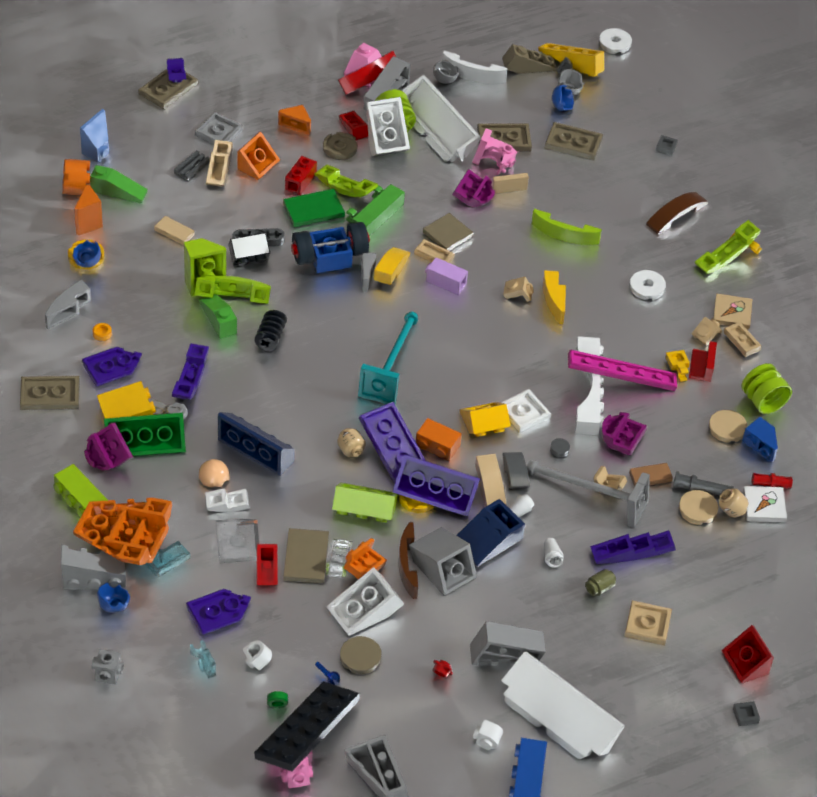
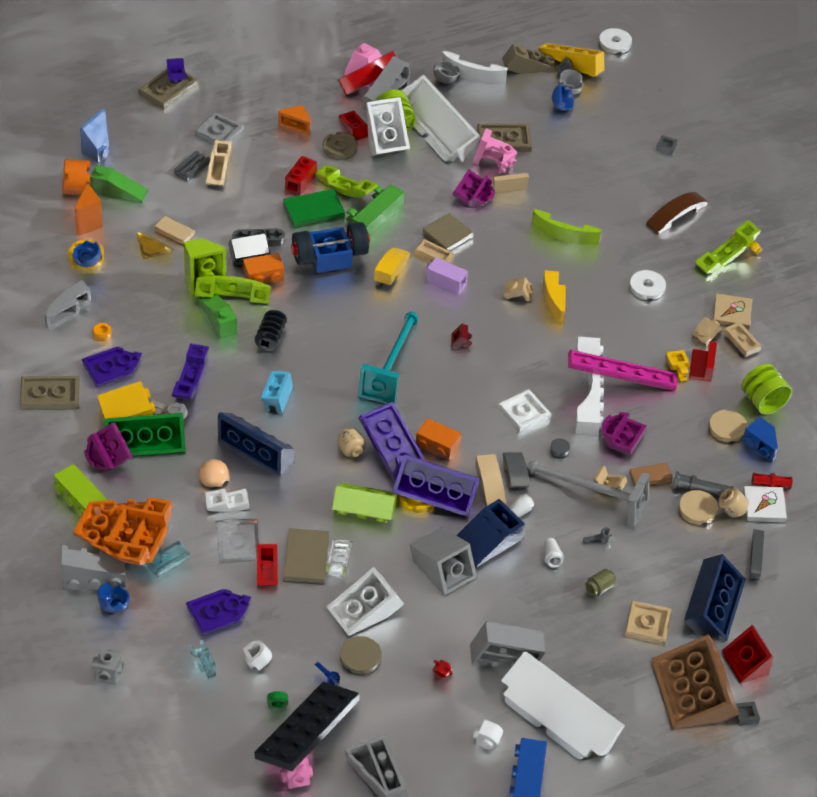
(152, 247): none -> clear yellow slope
(256, 157): orange slope -> none
(264, 268): none -> orange brick
(277, 391): none -> medium azure hinge
(363, 559): orange bracket -> none
(368, 264): light grey slope -> none
(408, 577): reddish brown slope -> none
(461, 337): none -> dark red tile
(486, 418): yellow slope -> none
(573, 141): dark tan tile -> none
(602, 537): none -> dark grey hand
(635, 548): dark purple slope -> none
(695, 684): none -> medium nougat slope
(715, 598): none -> dark blue slope
(756, 554): none -> dark grey beam

